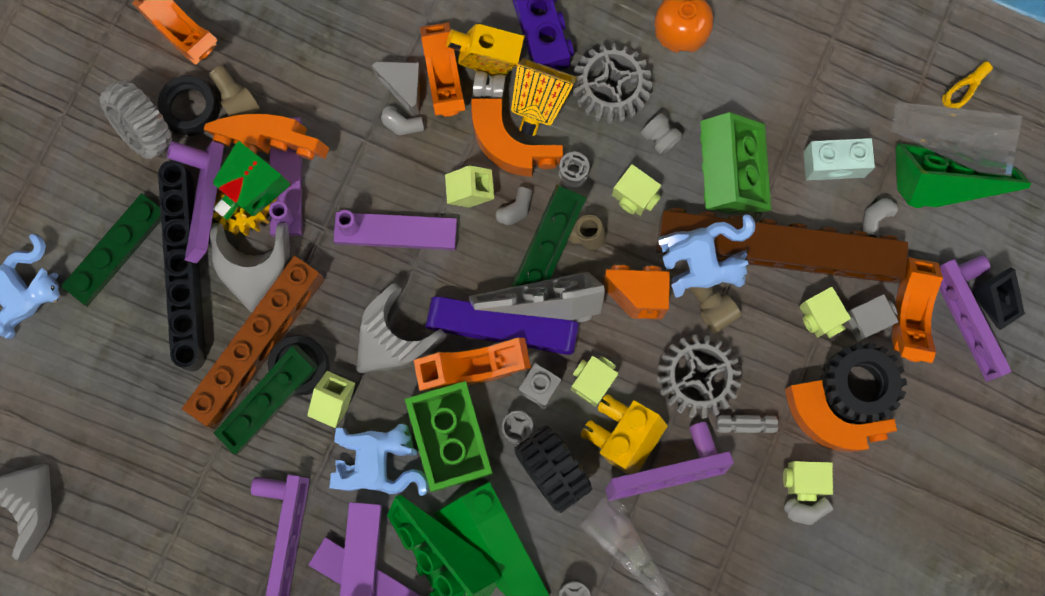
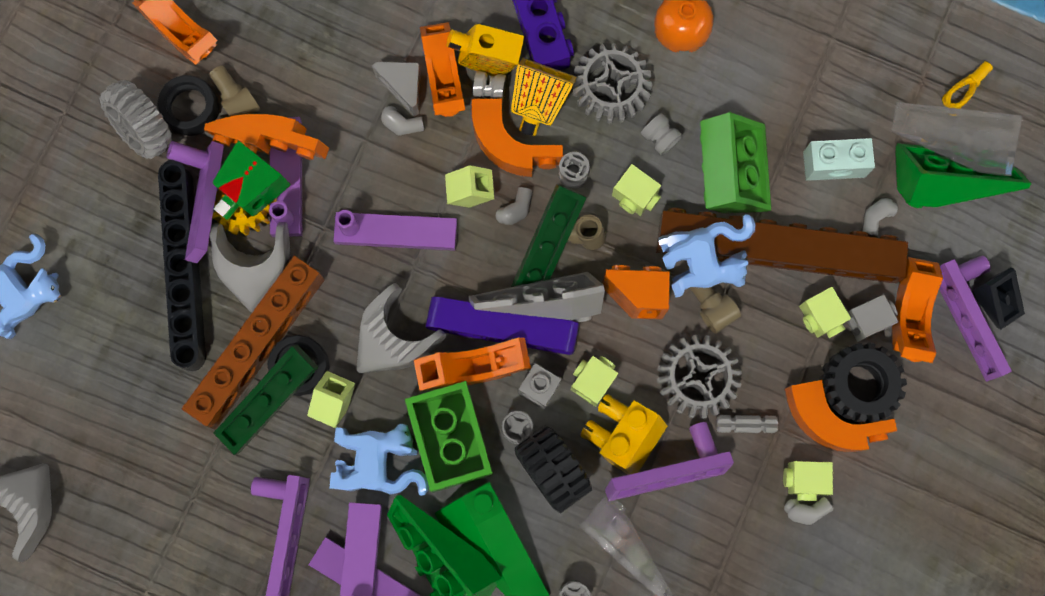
(113, 250): dark green plate -> none

